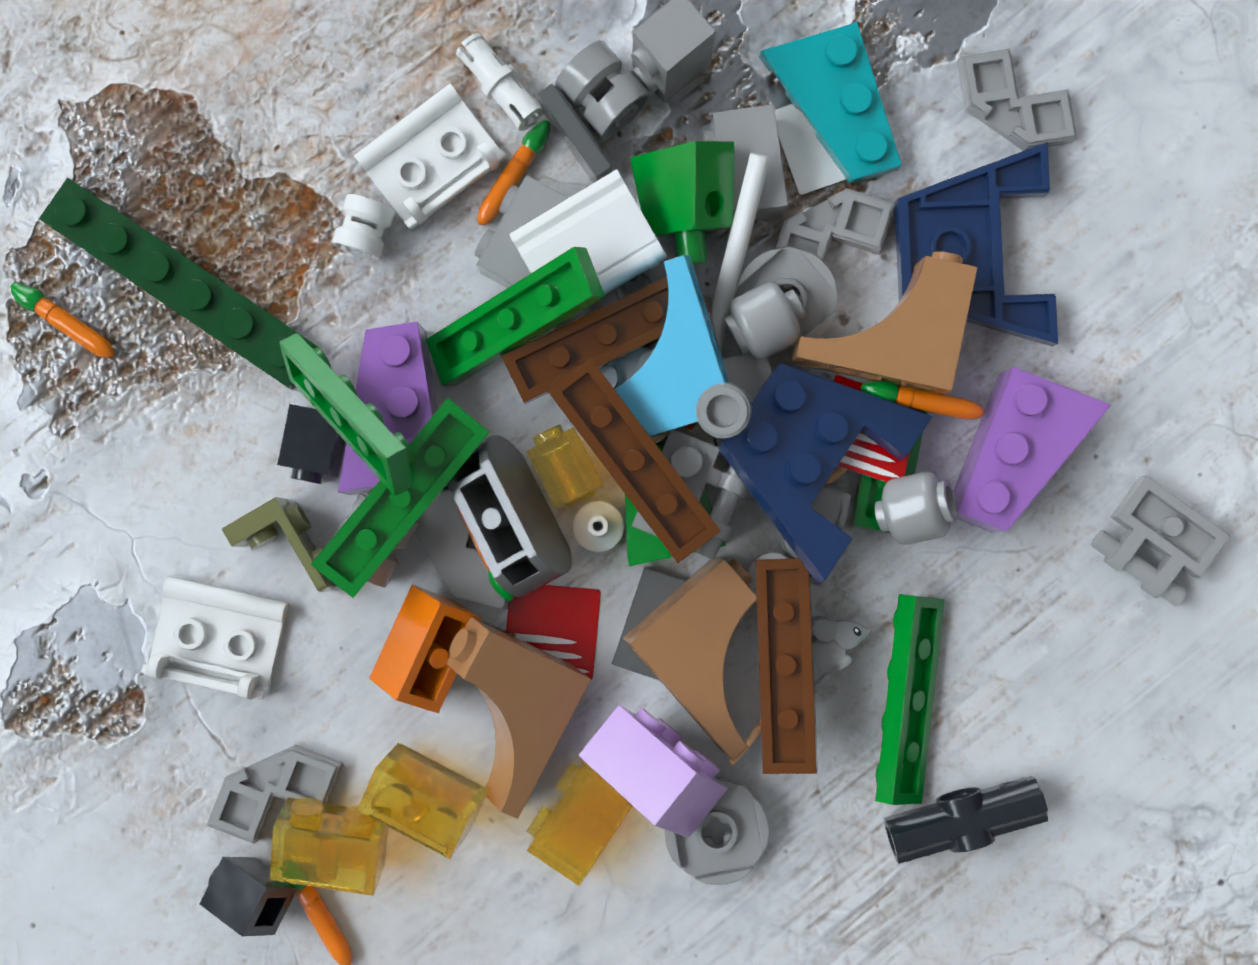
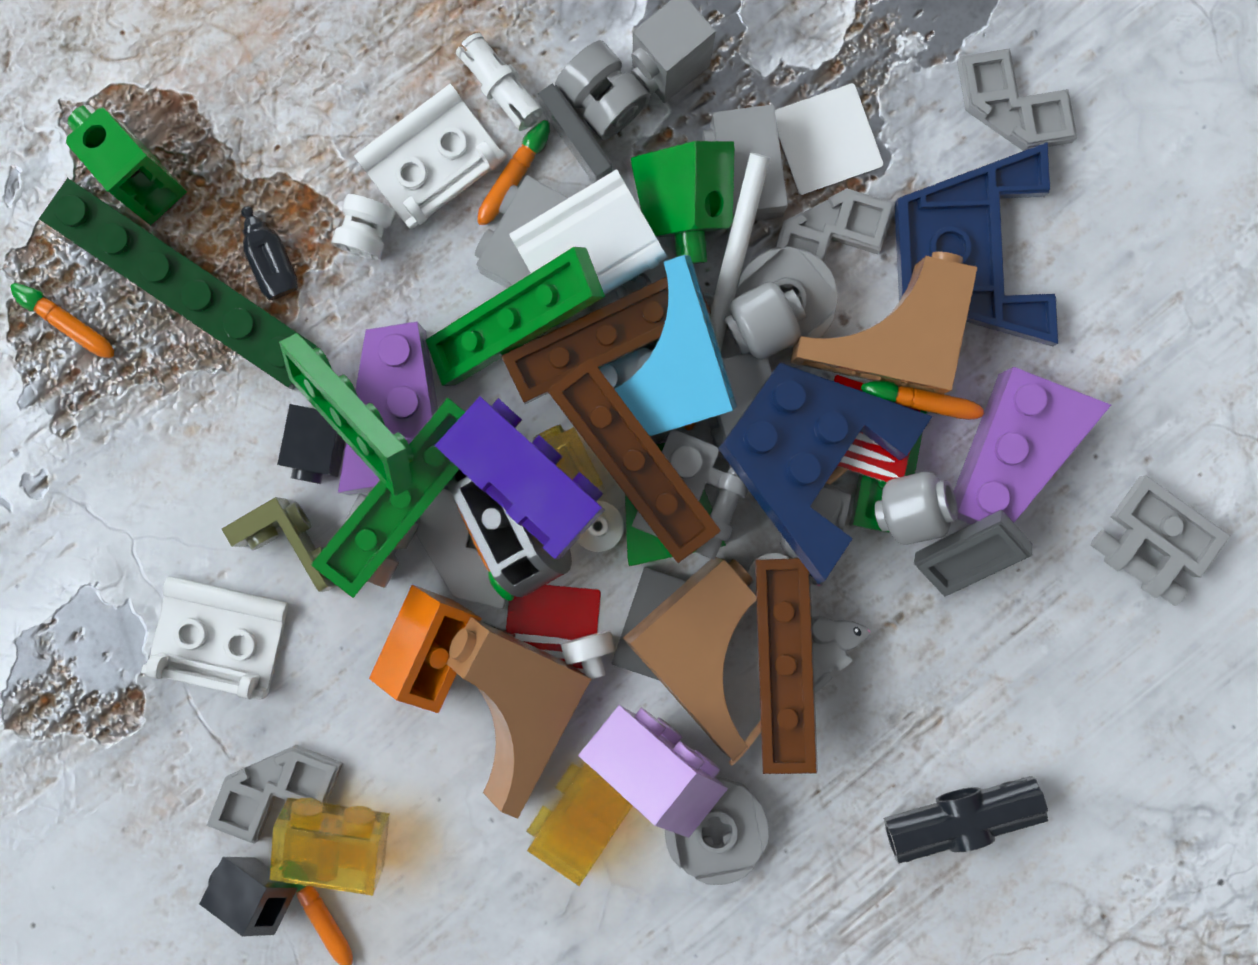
(114, 156): none -> green torso
(267, 257): none -> black piece
(423, 800): clear yellow brick -> none
(522, 475): none -> dark purple wedge
(589, 652): none -> white tile
(723, 410): light grey tile -> none
(839, 97): teal wing -> none
(909, 700): green plate -> none
(973, 553): none -> dark grey tile

